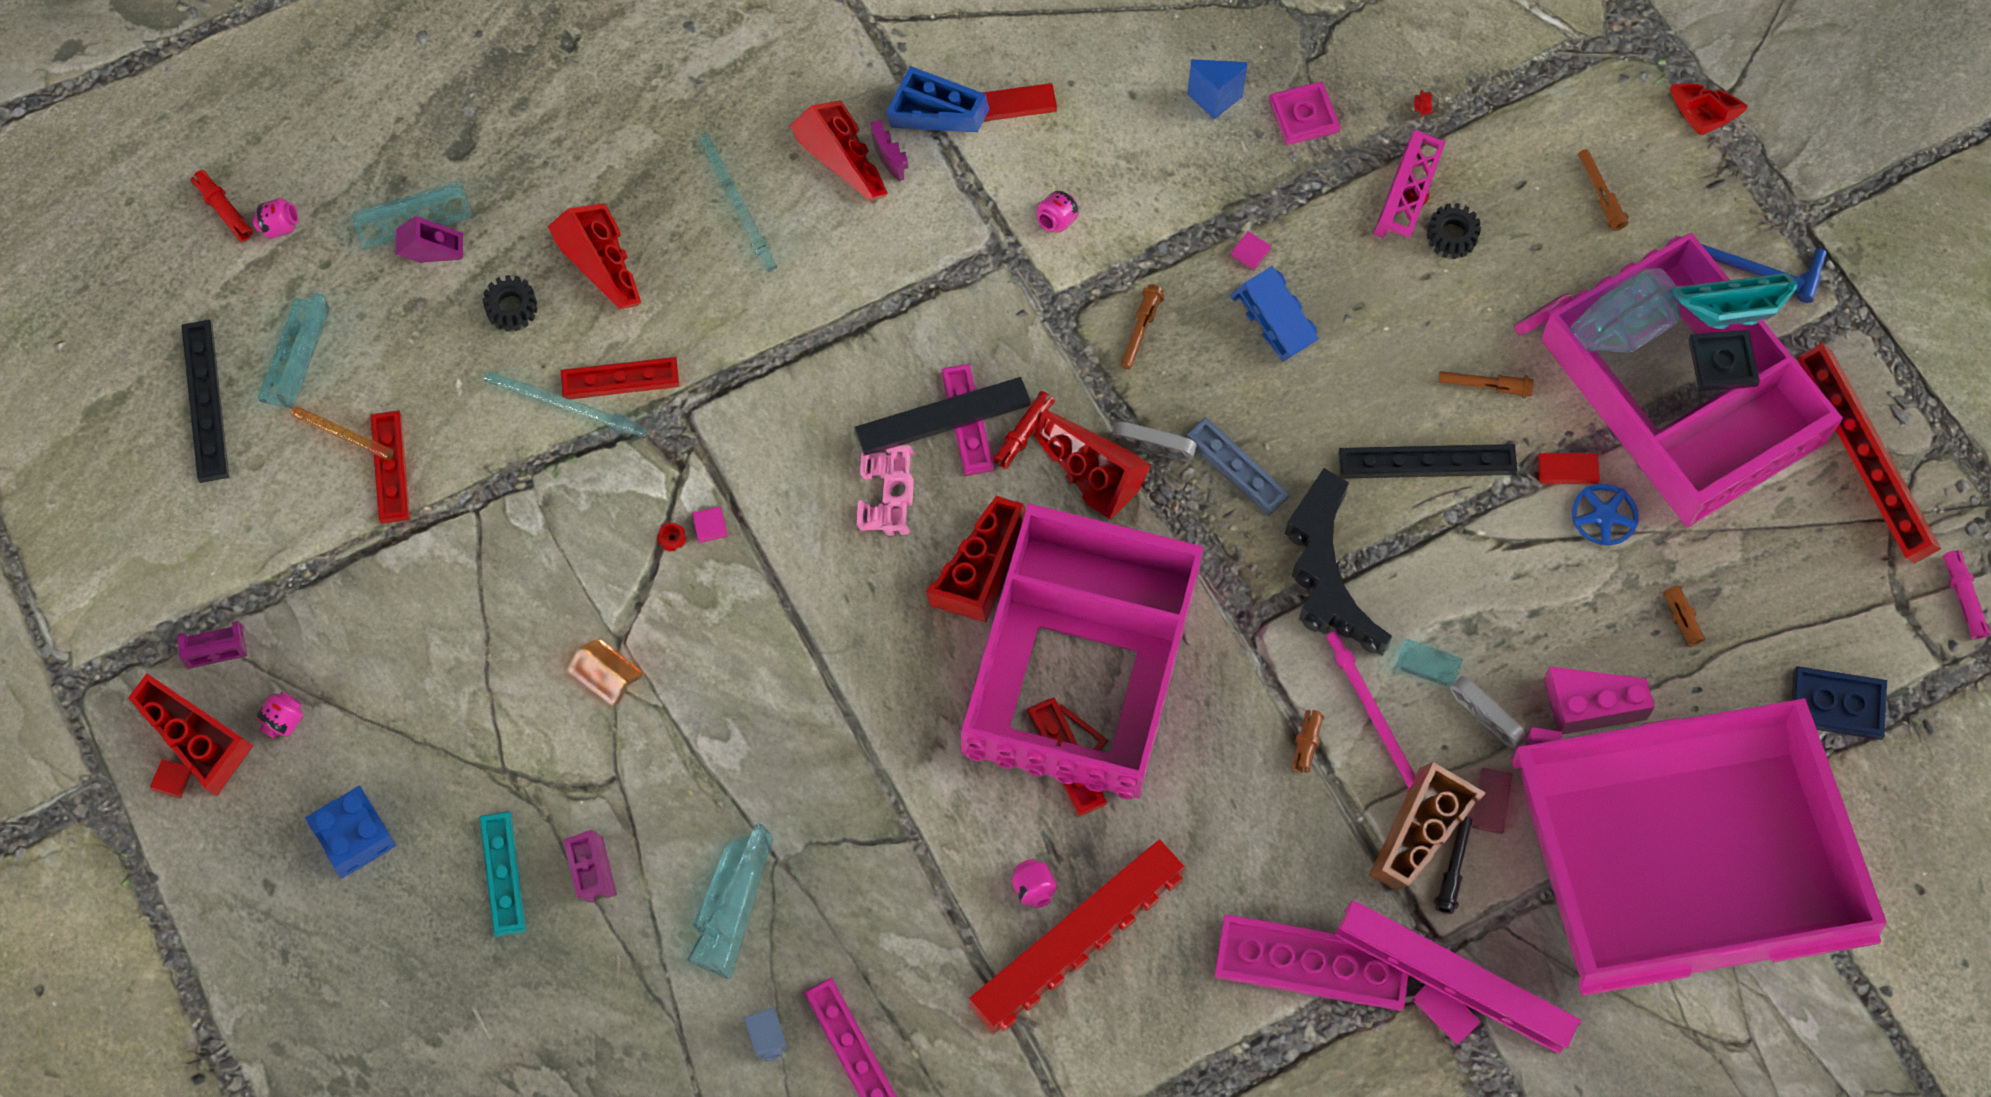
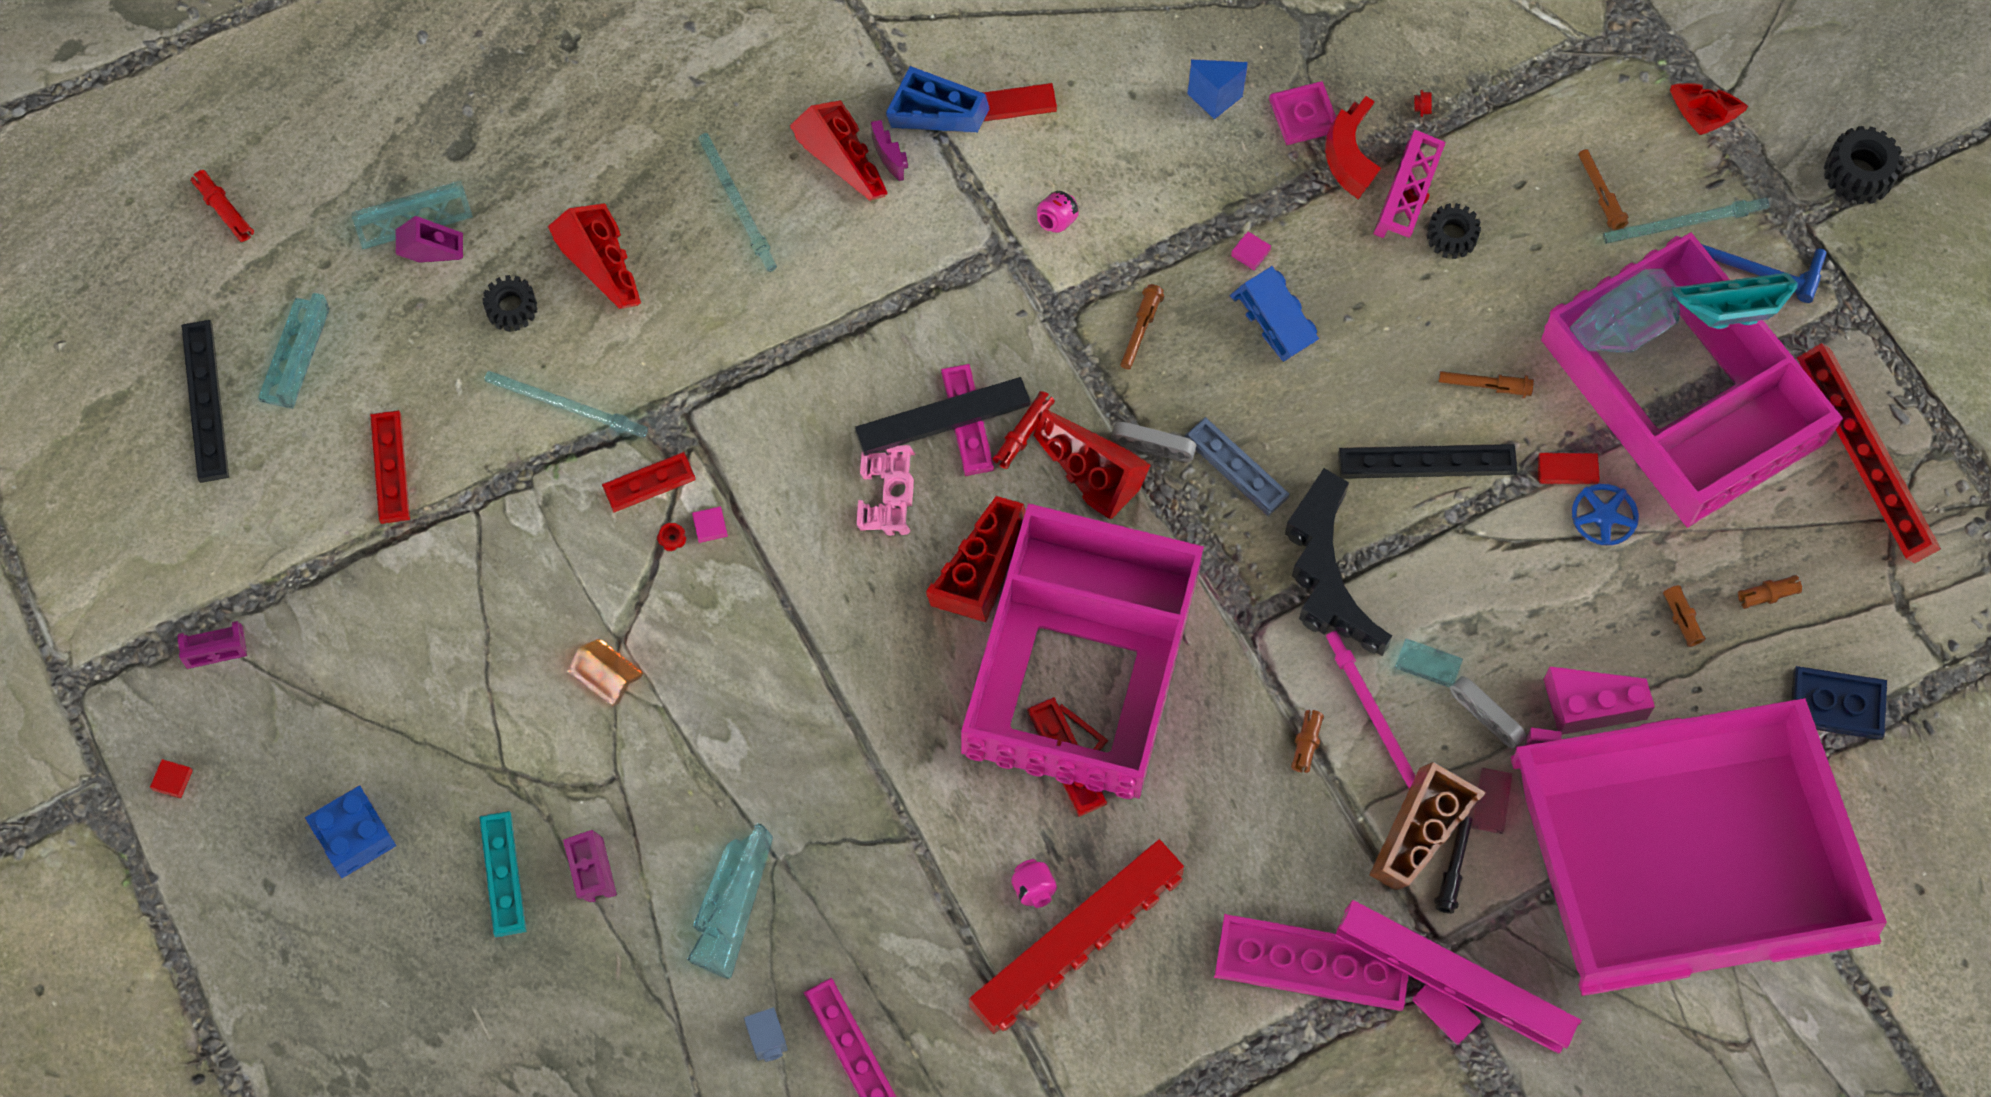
(197, 738): red wedge -> none
(275, 218): dark pink head -> none
(279, 715): dark pink head -> none
(342, 432): clear orange bar -> none
(620, 378): red tile -> none
(648, 482): none -> red tile
(1343, 156): none -> red arch
(1541, 315): dark pink tile -> none
(1723, 360): black tile -> none
(1737, 209): none -> clear light blue bar
(1770, 591): none -> dark orange pin
(1869, 147): none -> black tyre
(1967, 597): dark pink pin -> none

